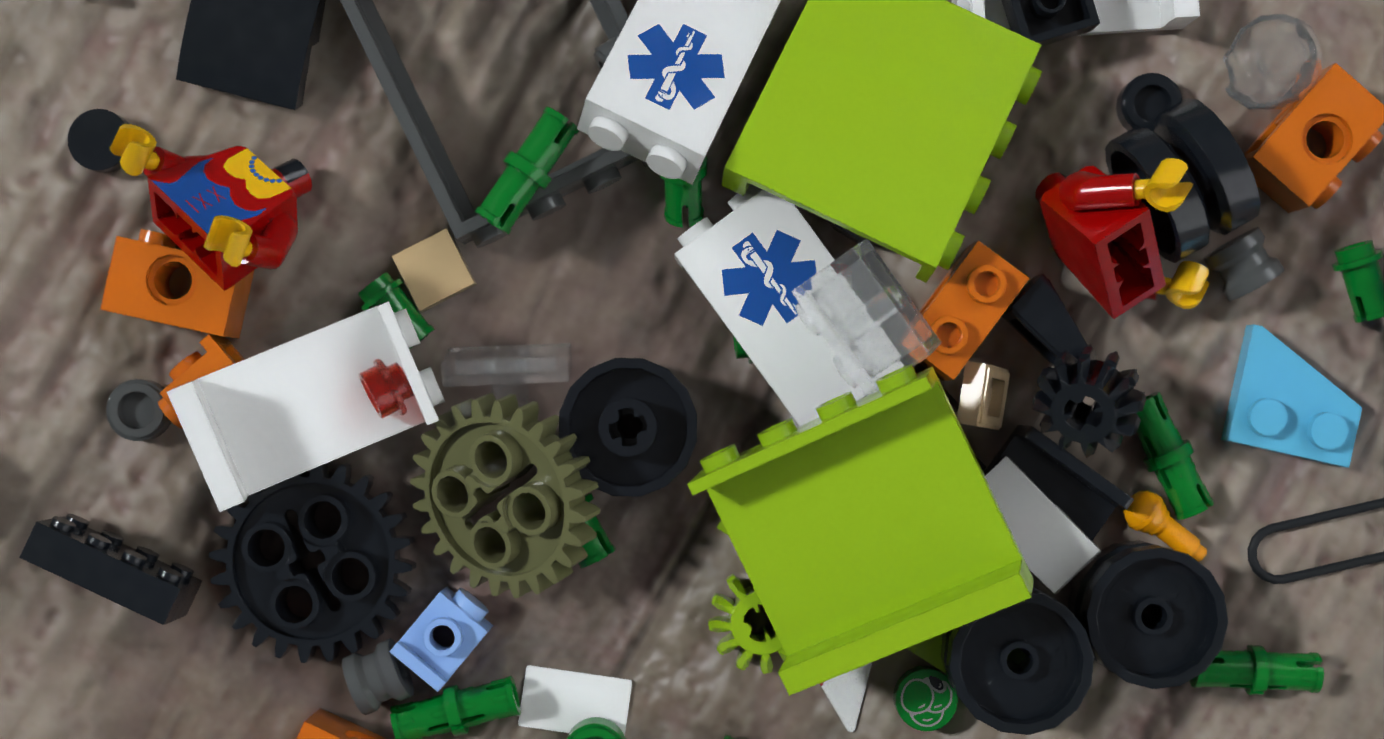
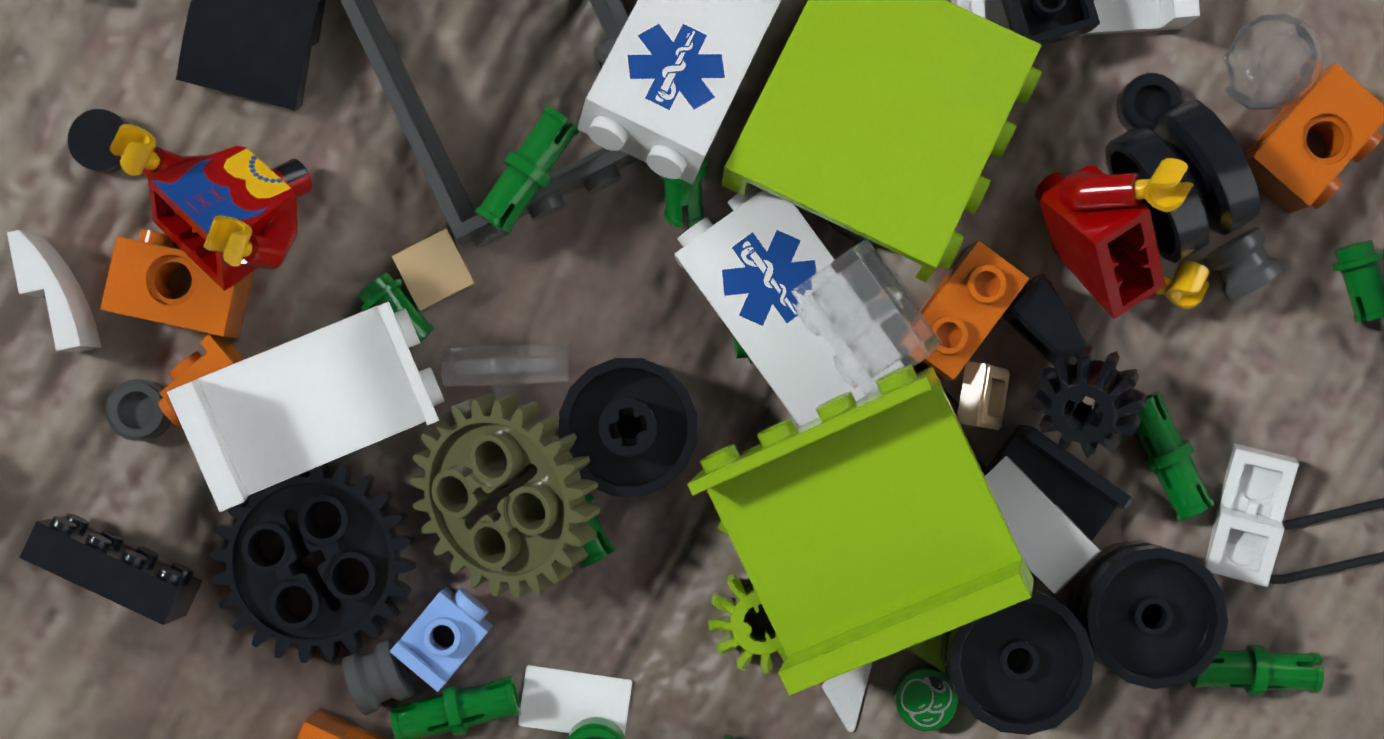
(45, 274): none -> white slope
(386, 388): clear red plate -> none
(1151, 516): light orange piece -> none
(1250, 514): none -> white slope
(1288, 404): medium azure wing -> none

